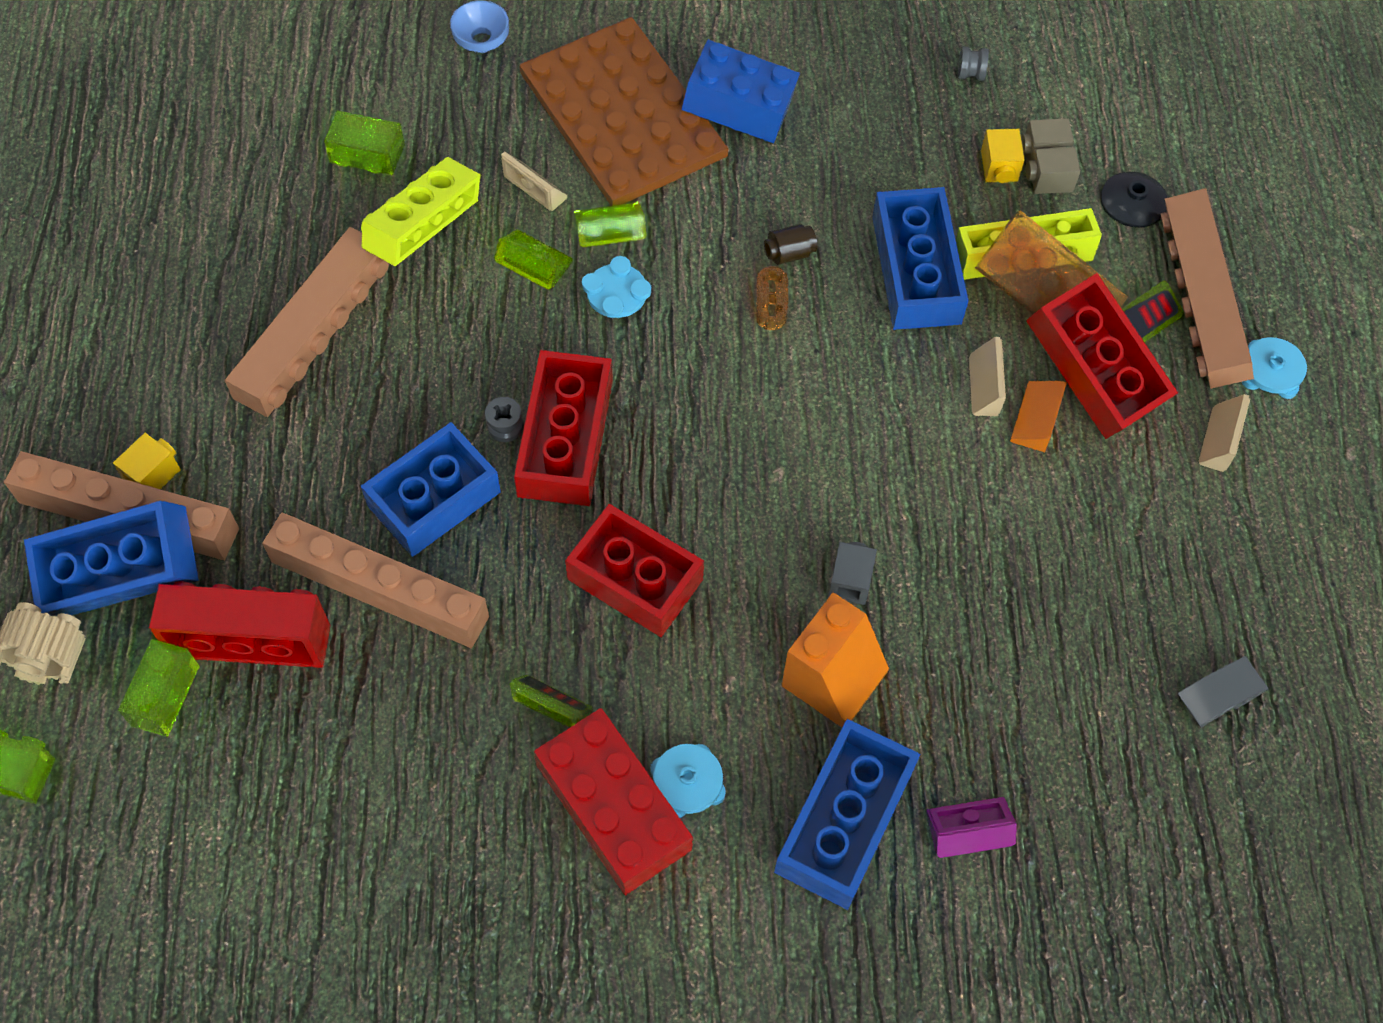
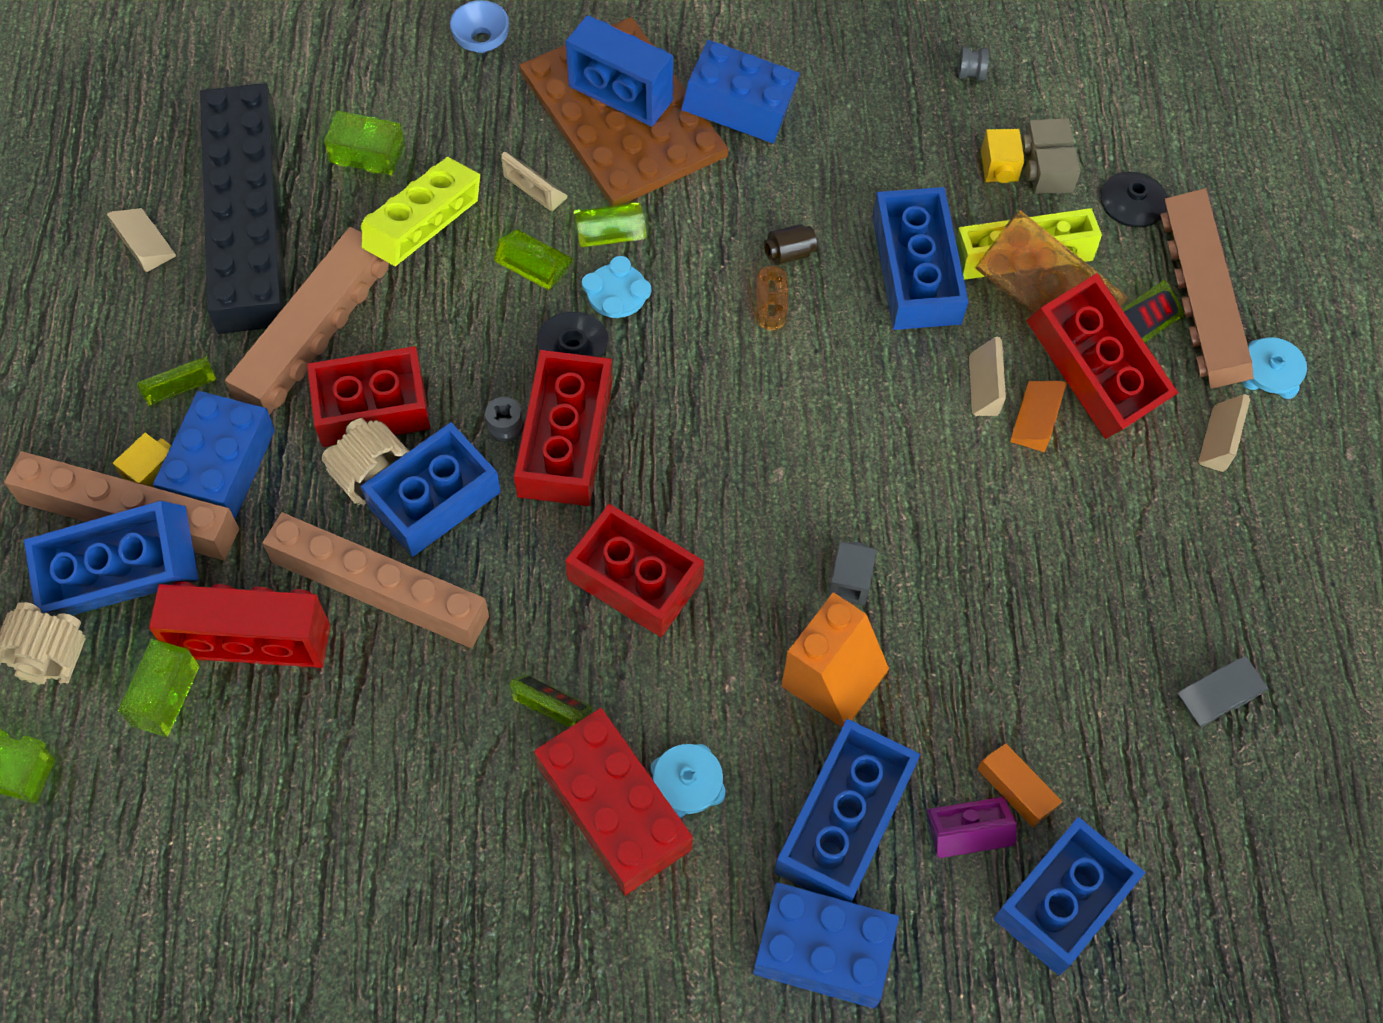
(141, 237): none -> tan slope
(176, 381): none -> clear neon green slope
(216, 451): none -> blue brick
(242, 208): none -> black brick
(361, 456): none -> tan brick
(370, 387): none -> red brick
(573, 334): none -> black dish
(620, 70): none -> blue brick
(826, 945): none -> blue brick
(1019, 785): none -> orange slope
(1069, 896): none -> blue brick

